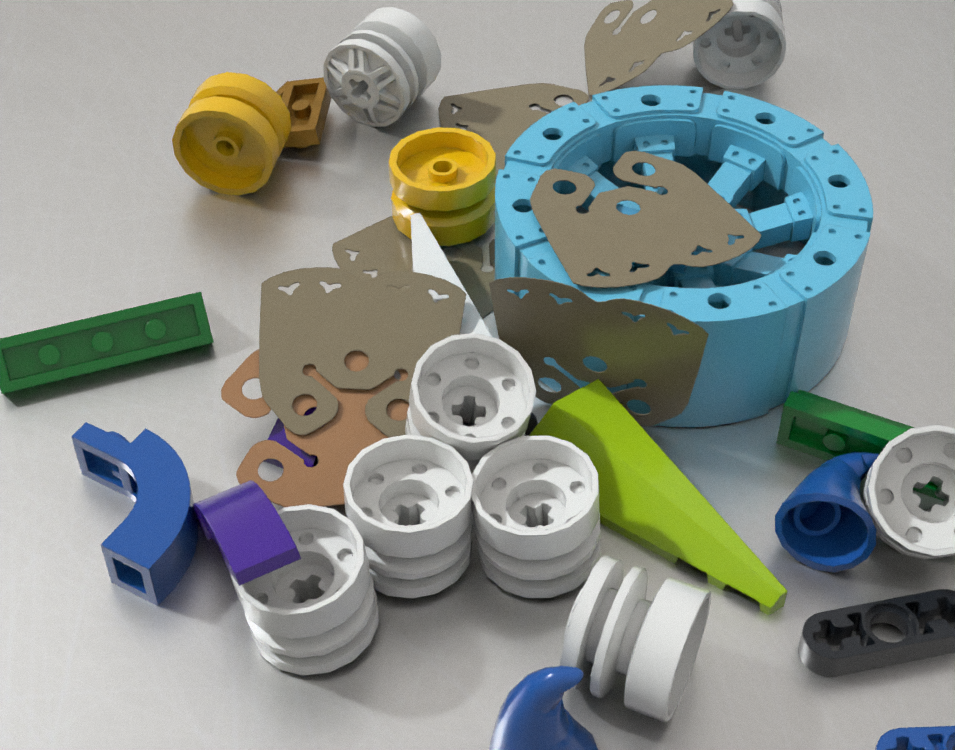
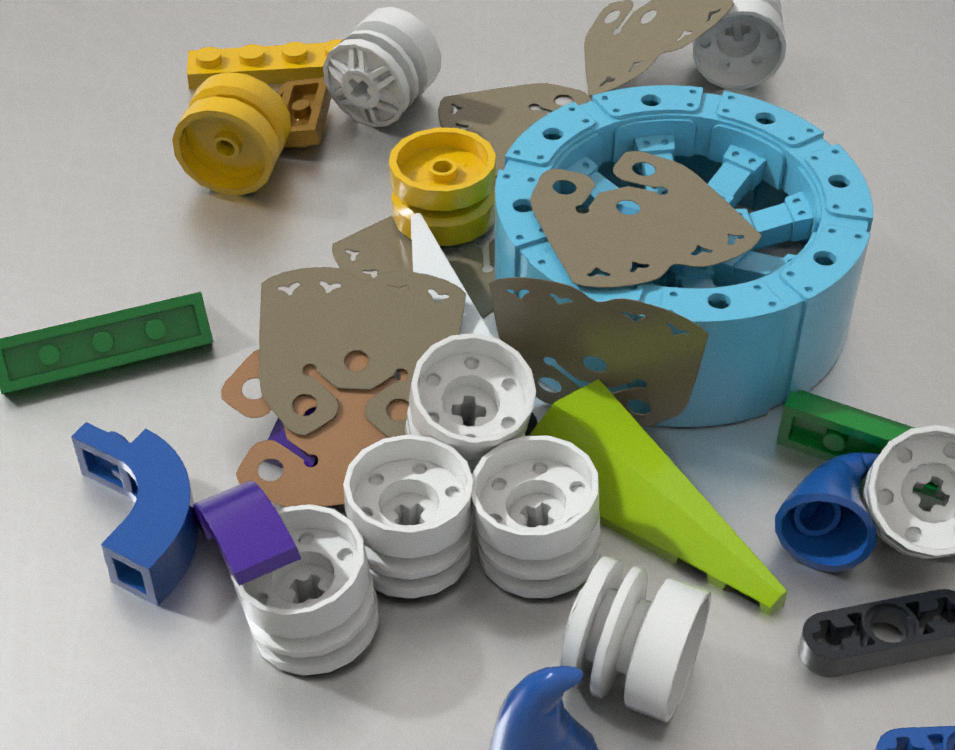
(266, 63): none -> yellow plate

